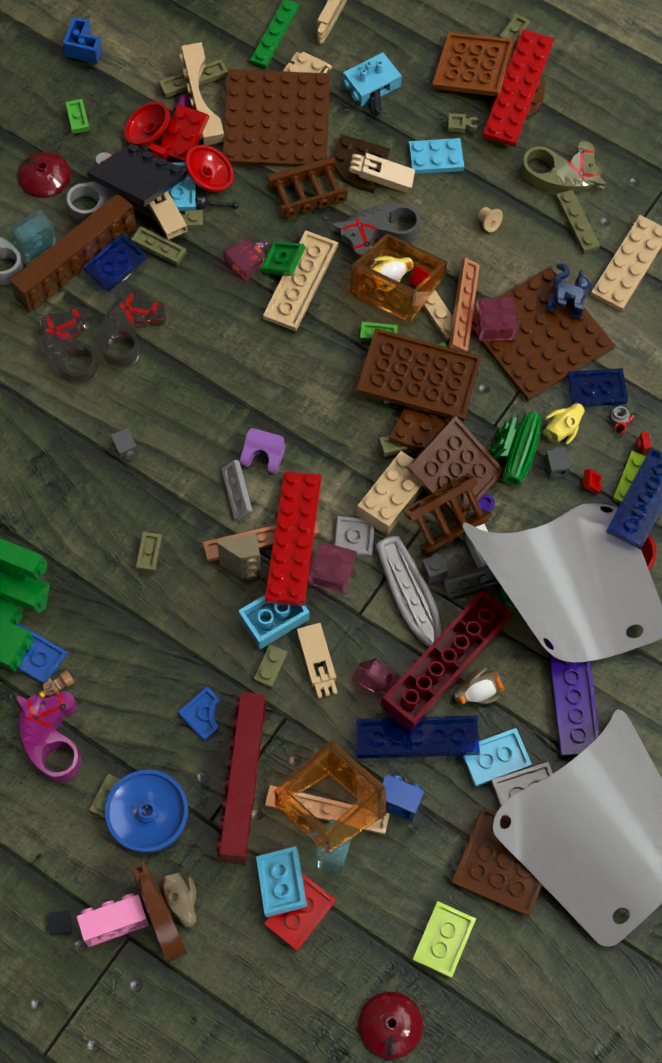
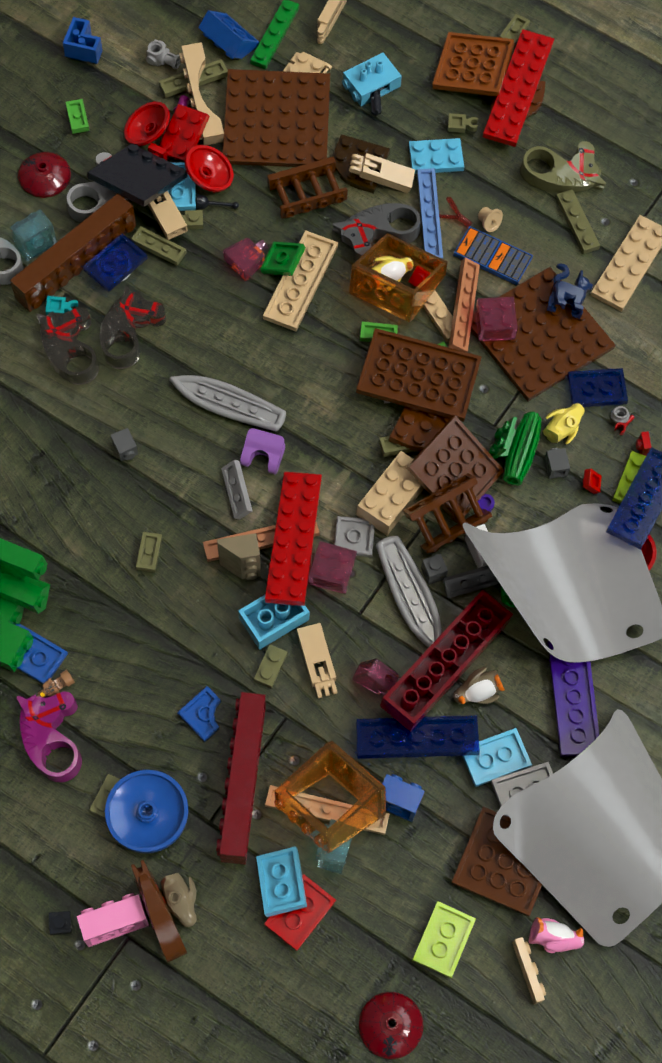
(59, 304): none -> teal plate
(159, 55): none -> light grey connector
(227, 34): none -> blue slope
(229, 401): none -> light grey piece
(429, 212): none -> medium blue plate
(458, 216): none -> clear red plant
(493, 255): none -> tile
(529, 970): none -> tan plate
(555, 935): none -> bright pink animal

